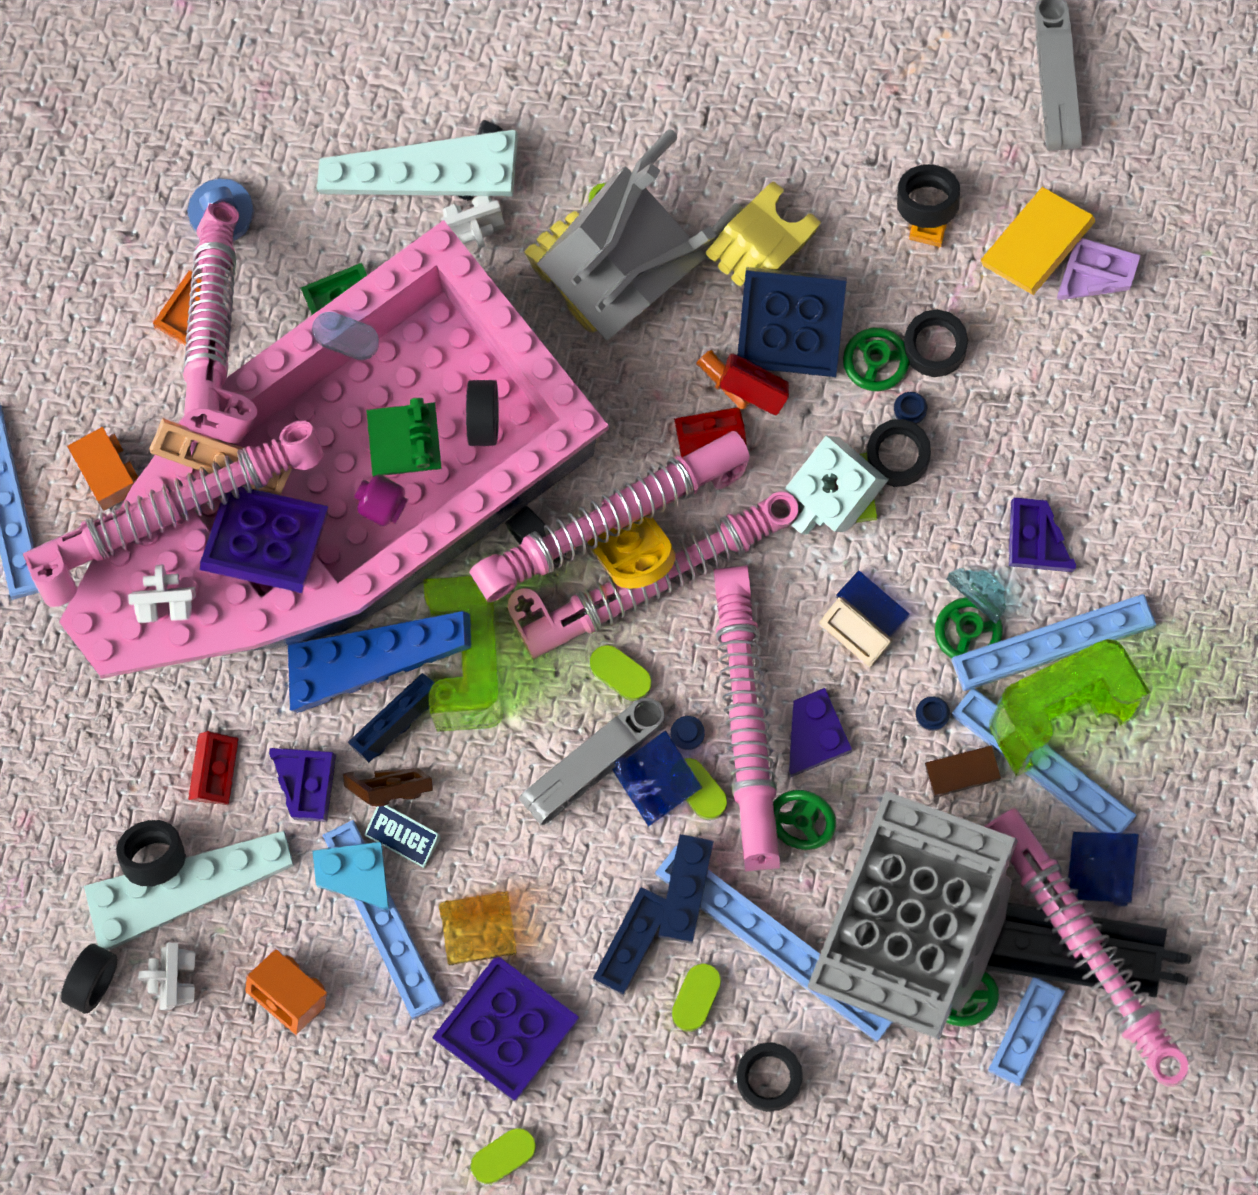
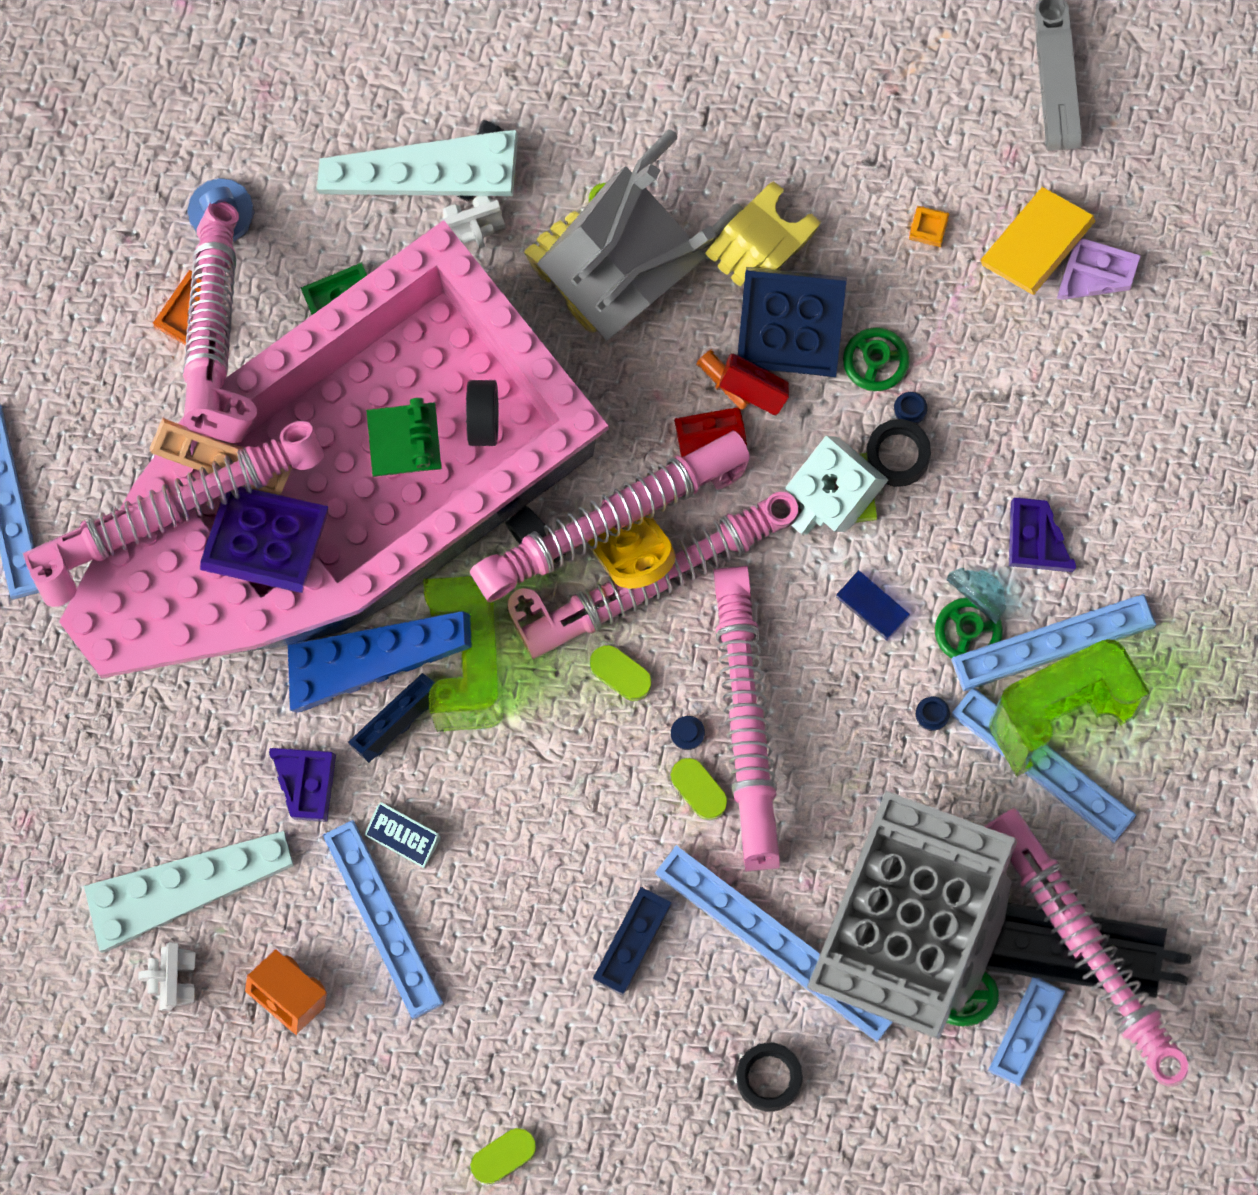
(89, 978): black tyre -> none
(103, 468): orange brick -> none
(145, 834): black tyre -> none
(146, 601): white hips -> none
(213, 768): red slope -> none
(345, 335): clear light blue tile -> none
(354, 872): medium azure wing -> none
(381, 500): magenta head -> none
(389, 785): reddish brown wing -> none
(478, 928): clear yellow hinge -> none
(505, 1028): dark purple plate -> none
(592, 760): light grey piece -> none
(656, 778): clear blue hinge -> none
(686, 889): dark blue plate -> none
(696, 997): lime tile -> none
(803, 817): green piece -> none
(815, 733): dark purple wing -> none
(855, 631): tile -> none
(928, 215): black tyre -> none
(942, 319): black tyre -> none
(962, 771): reddish brown tile -> none
(1103, 866): clear blue hinge -> none

